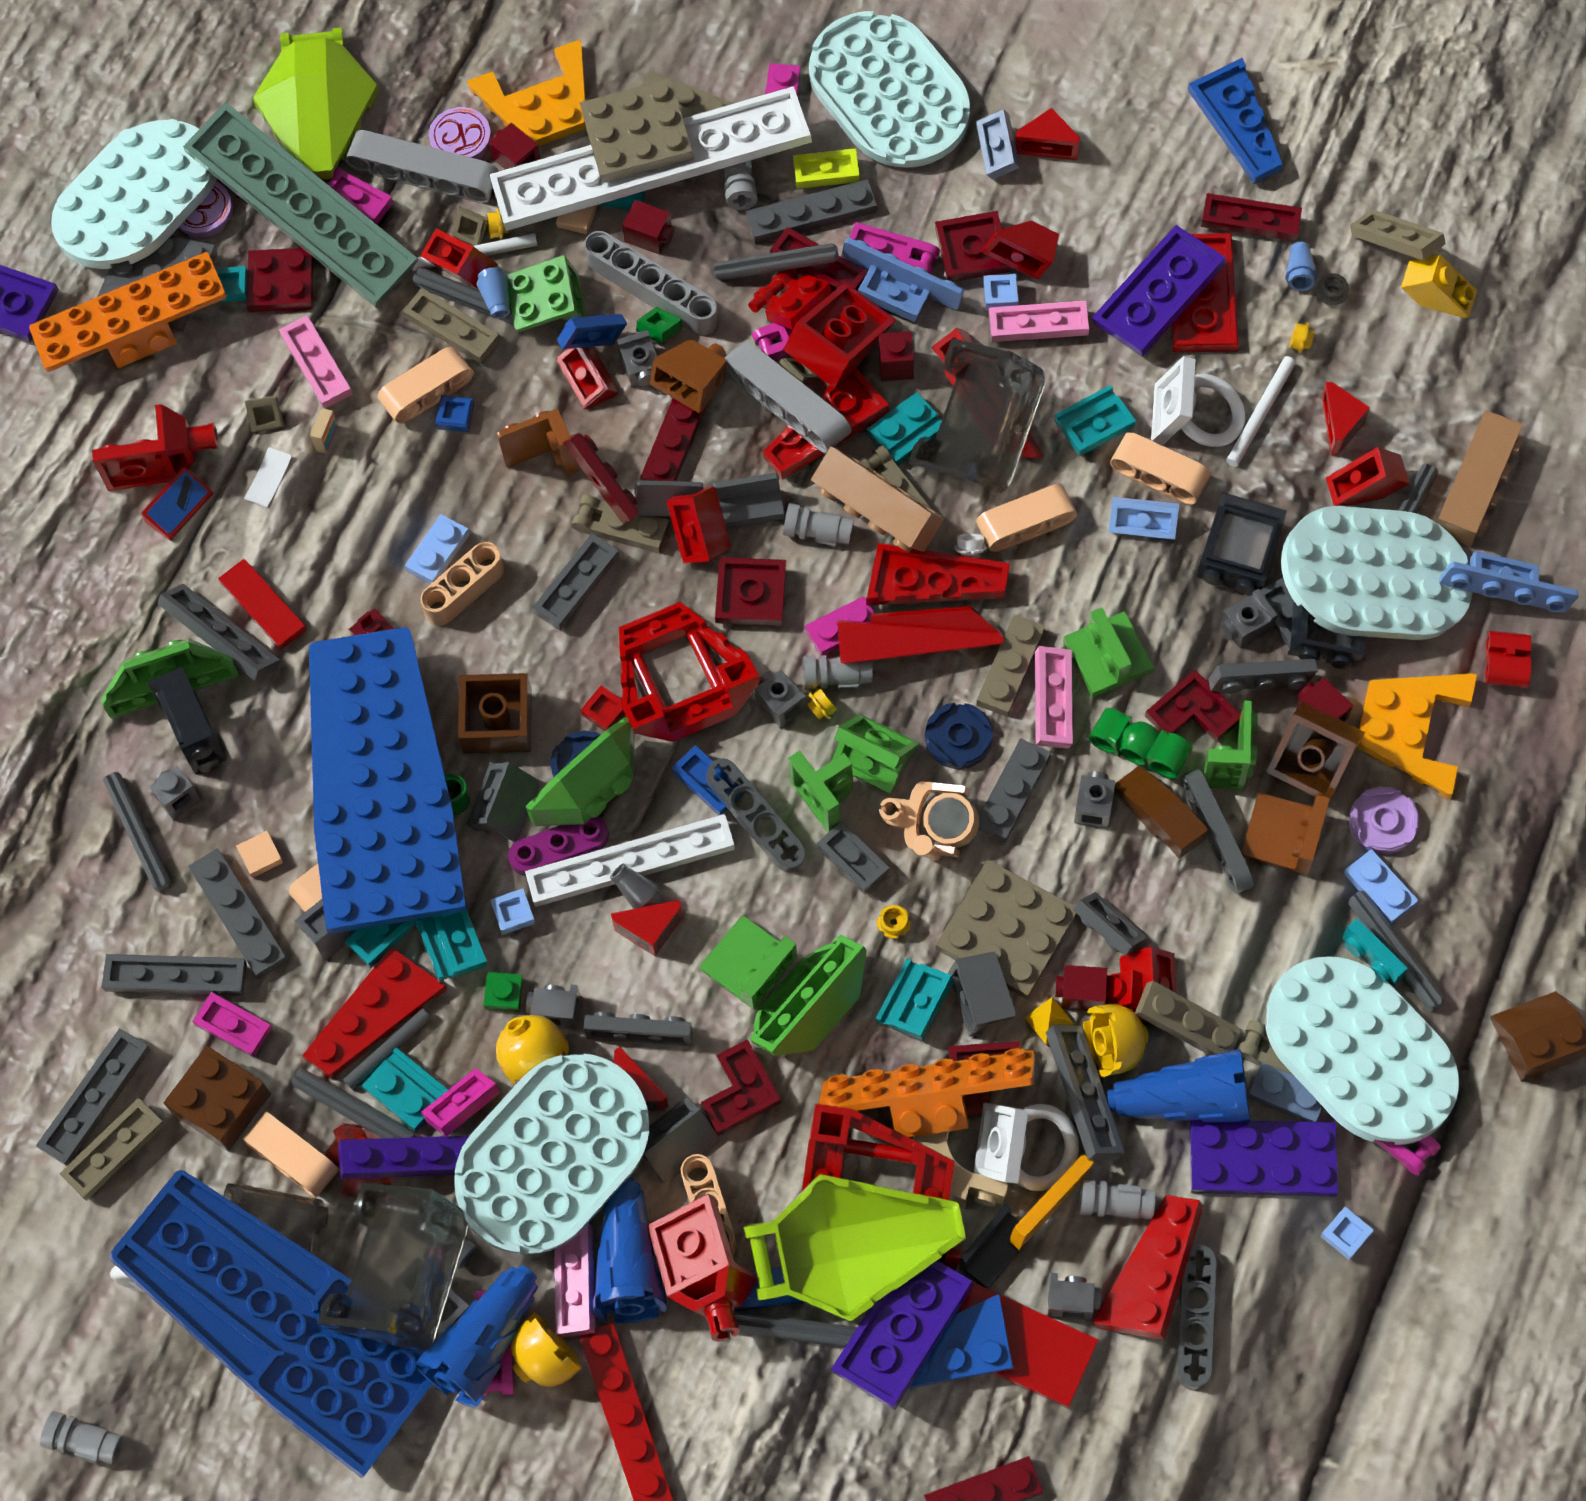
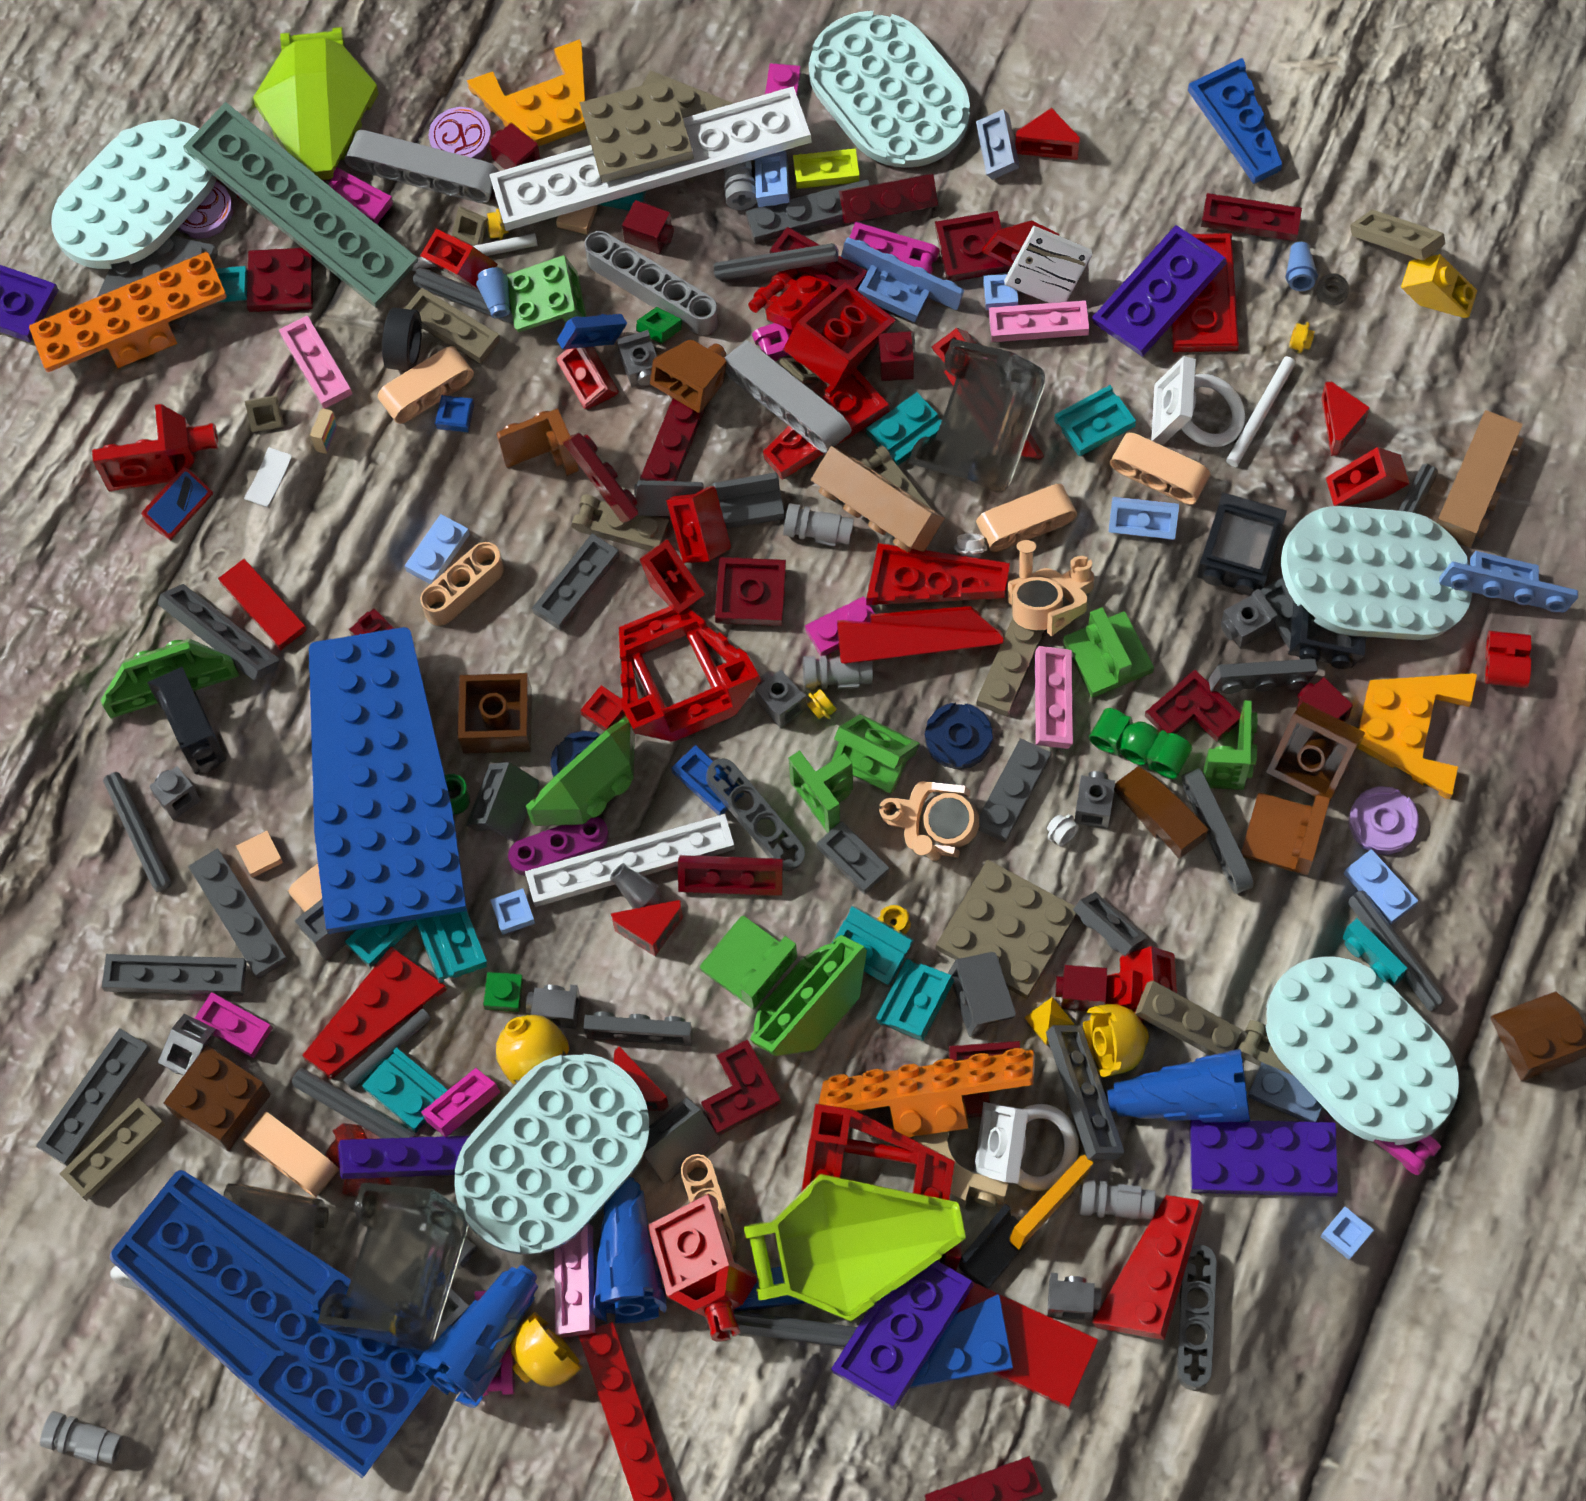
(185, 1044): none -> flat silver brick
(401, 339): none -> black tyre
(670, 577): none -> red slope
(730, 875): none -> dark red plate
(772, 179): none -> light blue plate
(884, 944): none -> teal plate
(888, 198): none -> dark red plate
(1039, 595): none -> light nougat piece
(1048, 266): none -> white tile
(1062, 829): none -> white plate

